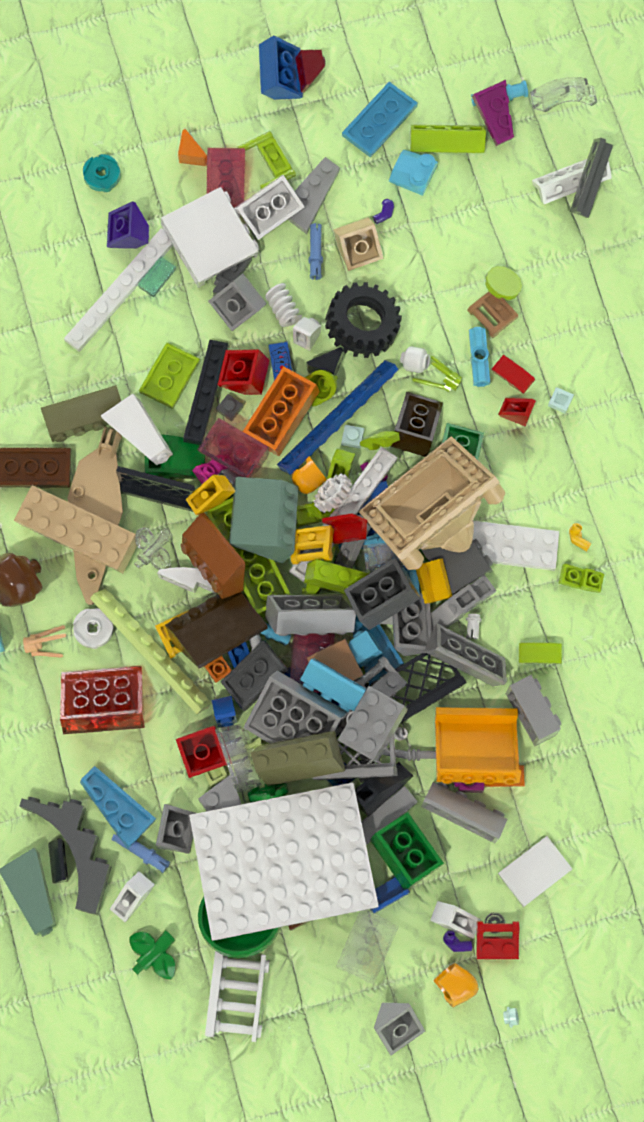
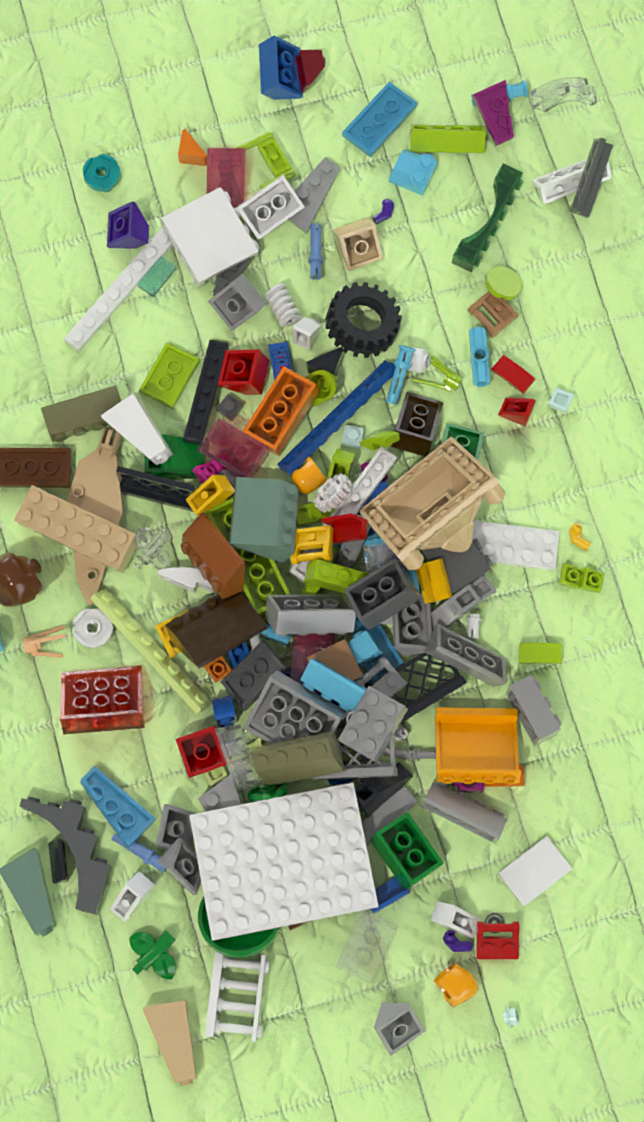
(173, 1035): none -> tan slope
(182, 865): none -> light grey slope
(405, 365): none -> medium azure pin
(471, 248): none -> clear green arch

